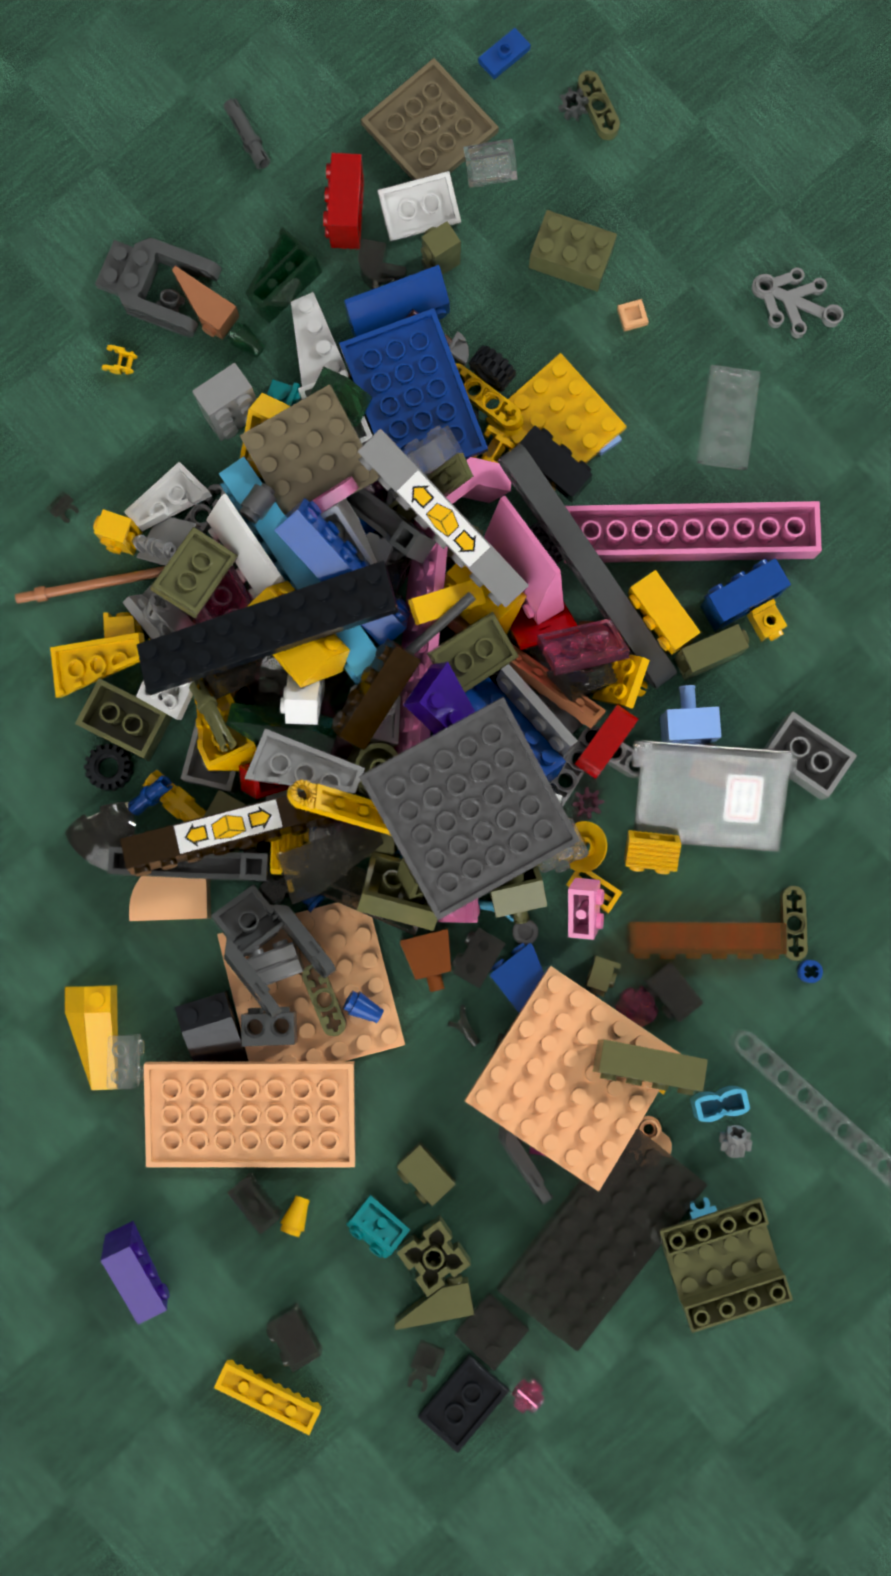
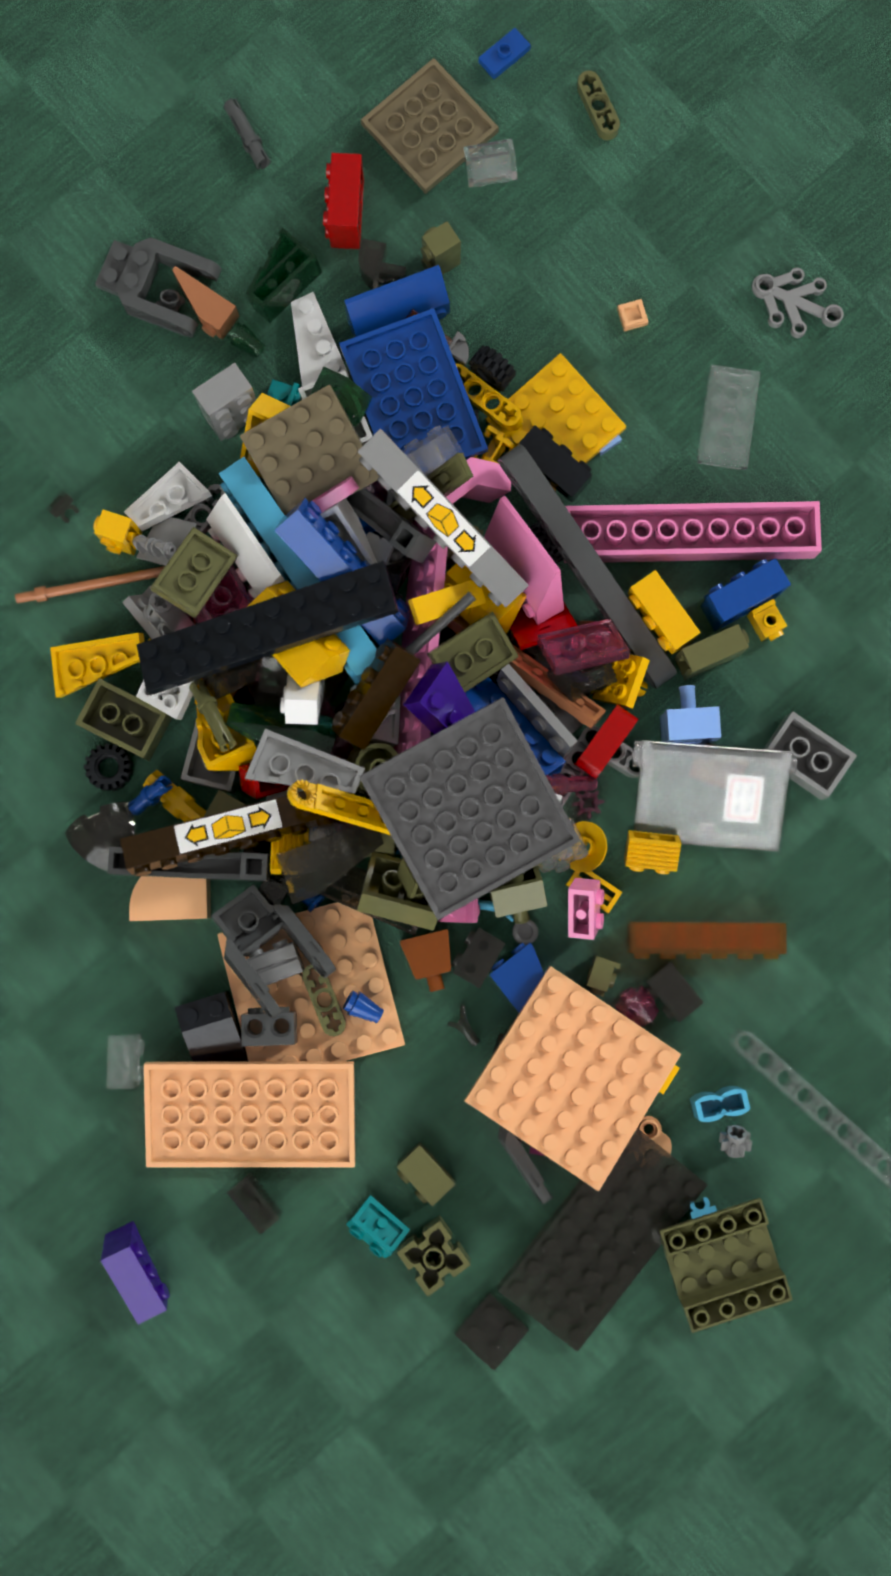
(92, 1020): yellow wedge -> none
(118, 369): yellow piece -> none
(120, 625): yellow brick -> none
(257, 502): flat silver brick -> none
(268, 1397): yellow gear -> none
(294, 1337): clear smoke brick -> none
(295, 1217): yellow cone -> none
(418, 205): white tile -> none
(426, 1361): clear smoke plate -> none
(446, 1303): olive slope -> none
(463, 1403): black tile -> none
(528, 1396): clear pink gear -> none
(563, 784): none -> clear pink pin
(572, 250): olive brick -> none
(573, 97): dark grey gear -> none
(651, 1066): olive brick -> none
(801, 903): olive beam -> none
(809, 979): blue bush -> none

